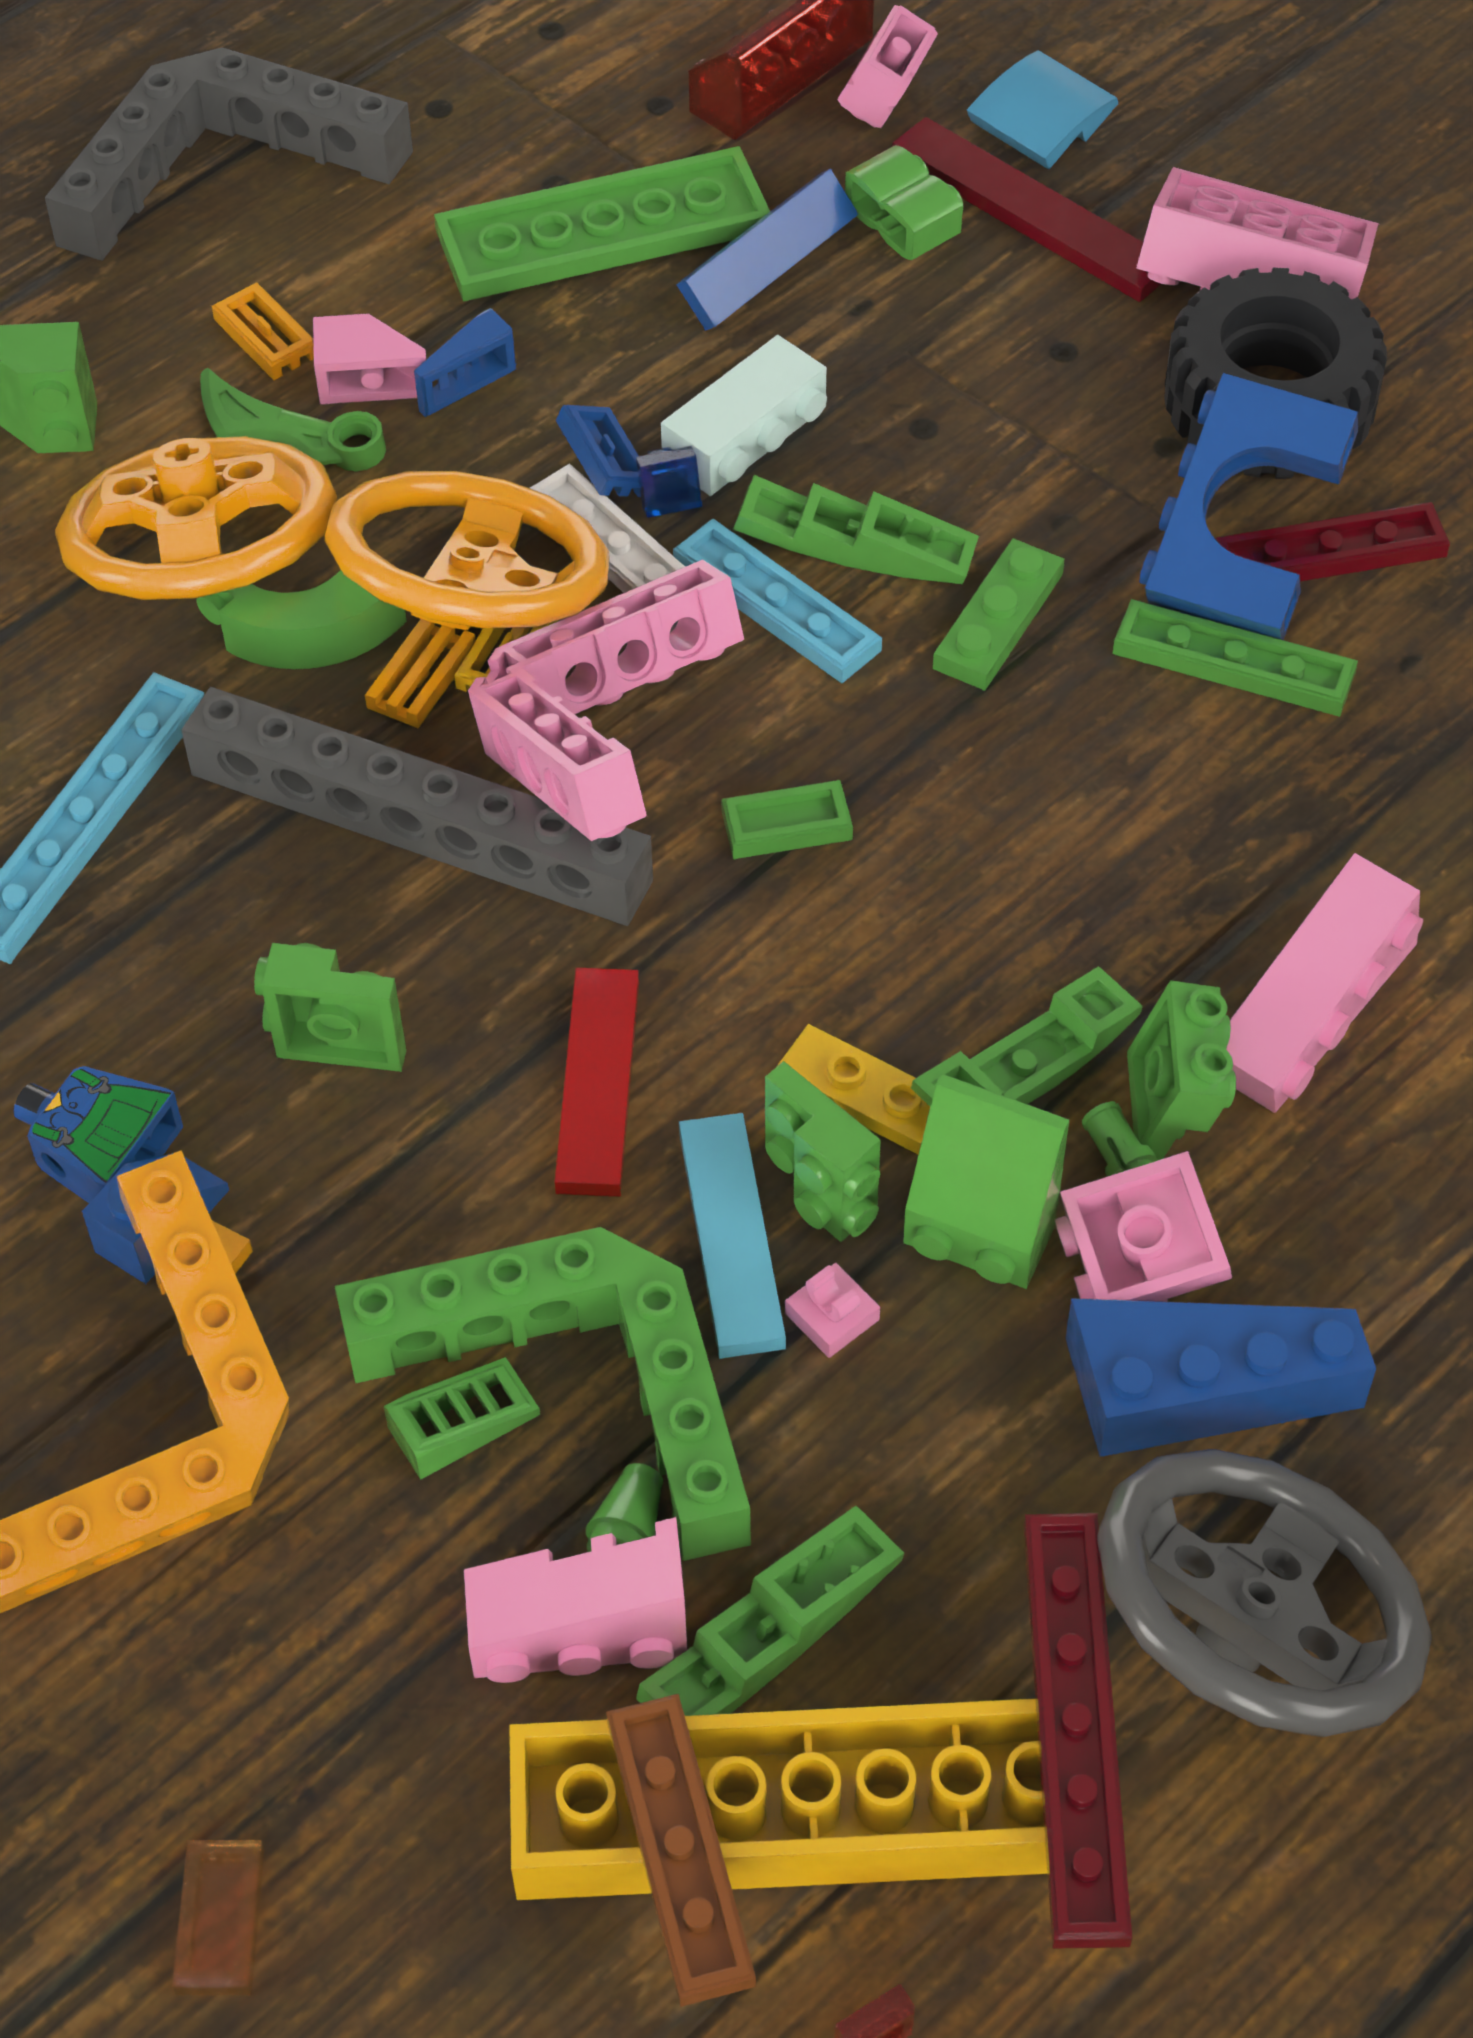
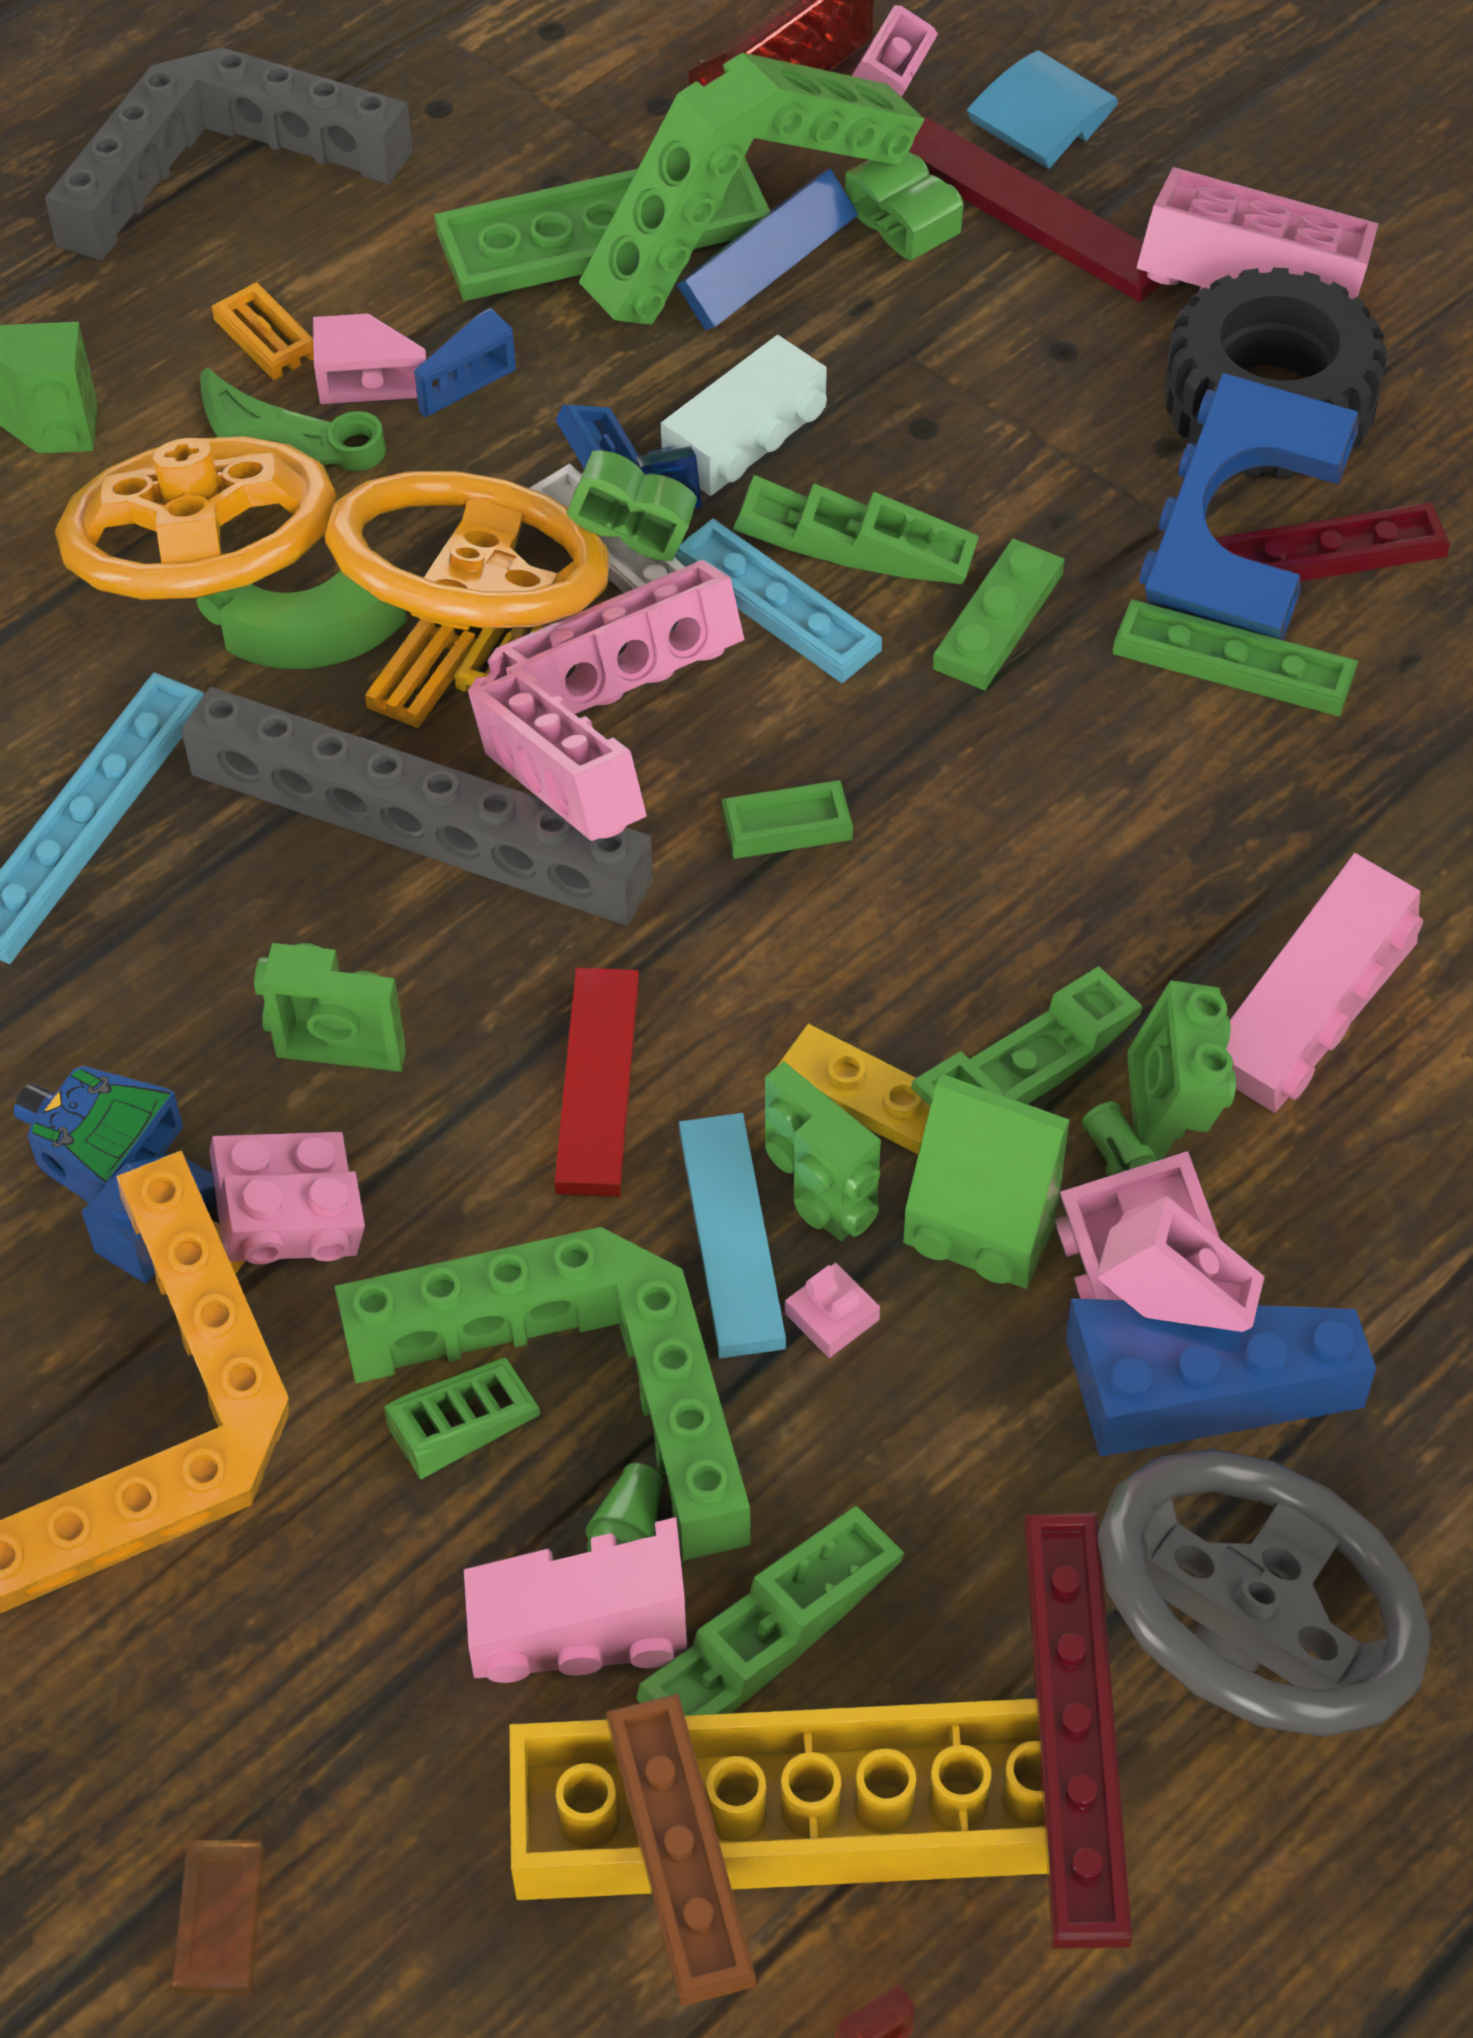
(286, 1197): none -> bright pink plate
(625, 503): none -> bright green brick
(703, 149): none -> bright green brick
(1179, 1270): none -> bright pink slope

